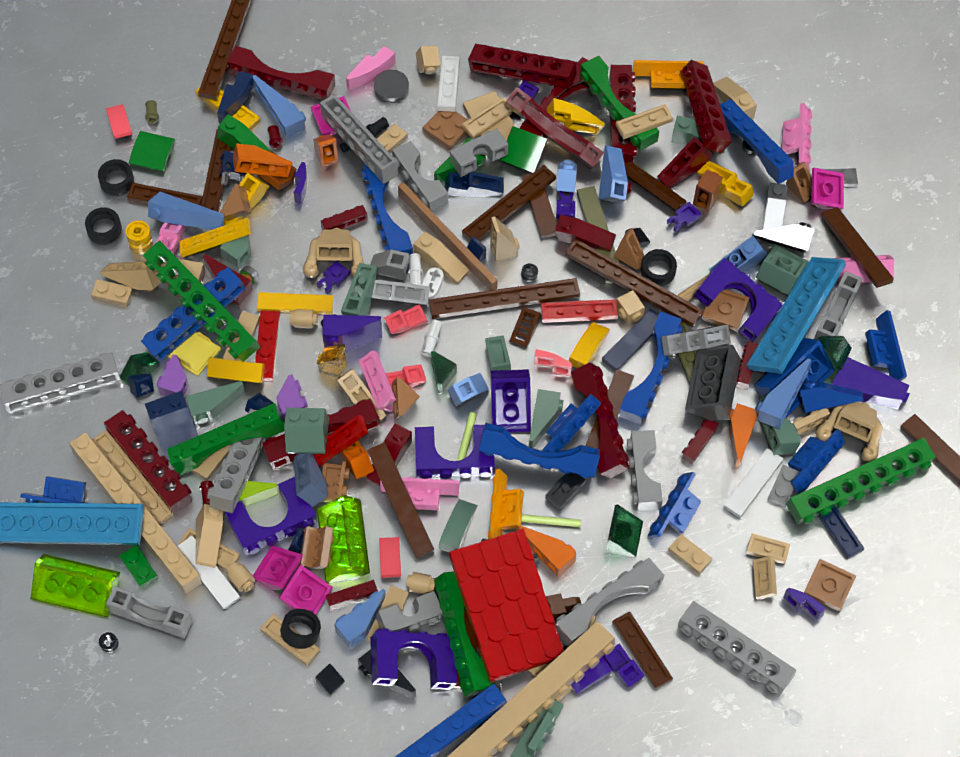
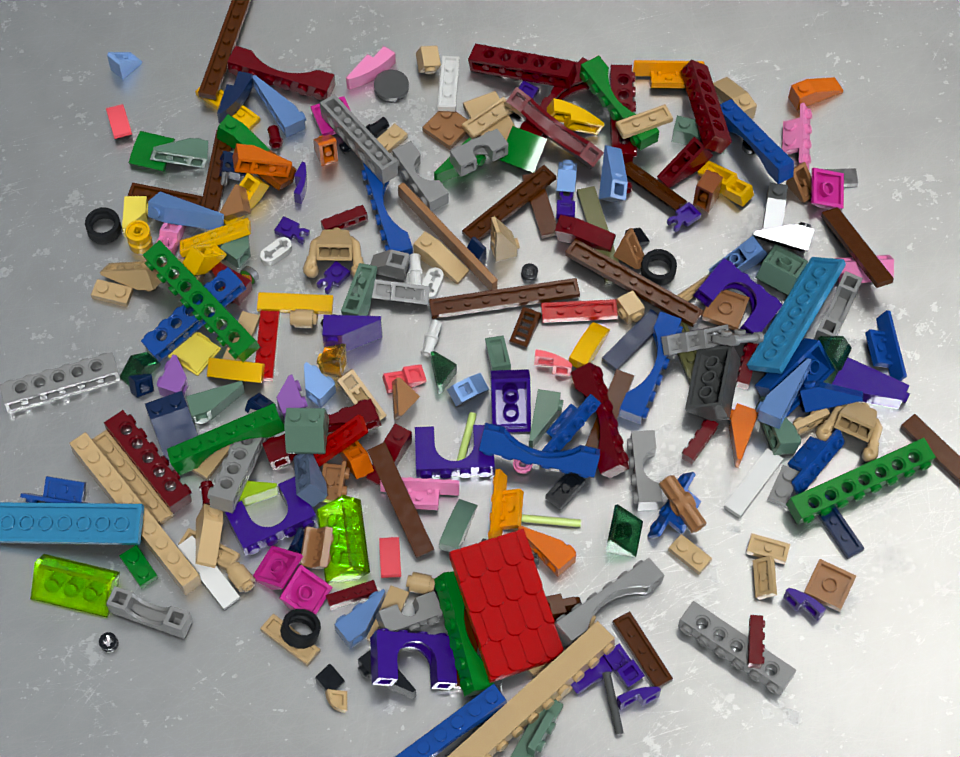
(115, 165): black tyre -> none
(123, 63): none -> light blue slope
(134, 209): none -> light yellow slope
(151, 112): olive pin -> none
(185, 152): none -> sand green slope
(203, 258): none -> yellow slope
(275, 251): none -> white beam
(291, 229): none -> dark purple plate
(317, 386): none -> light blue slope
(337, 699): none -> tan tile
(377, 381): bright pink panel -> none
(406, 320): coral slope -> none
(474, 185): dark blue slope -> none
(522, 470): none -> bright pink plate
(613, 703): none -> dark grey bar
(643, 695): none -> dark purple slope
(682, 504): none -> medium nougat piece
(738, 336): none -> light grey plate
(755, 641): none -> dark red piece
(813, 91): none -> orange slope

